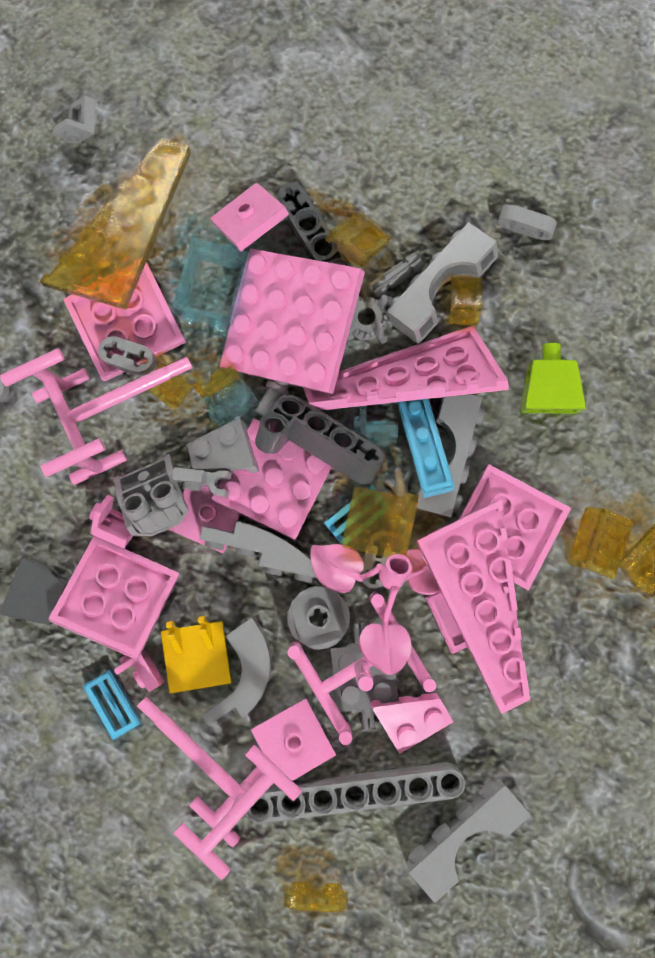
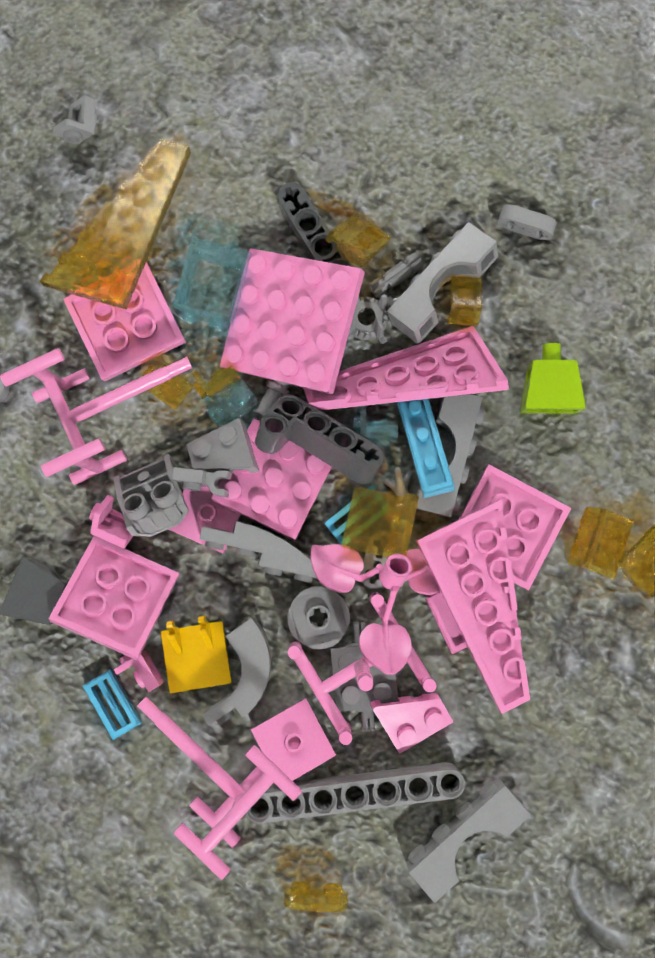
(129, 351): light grey beam -> none
(249, 216): bright pink plate -> none

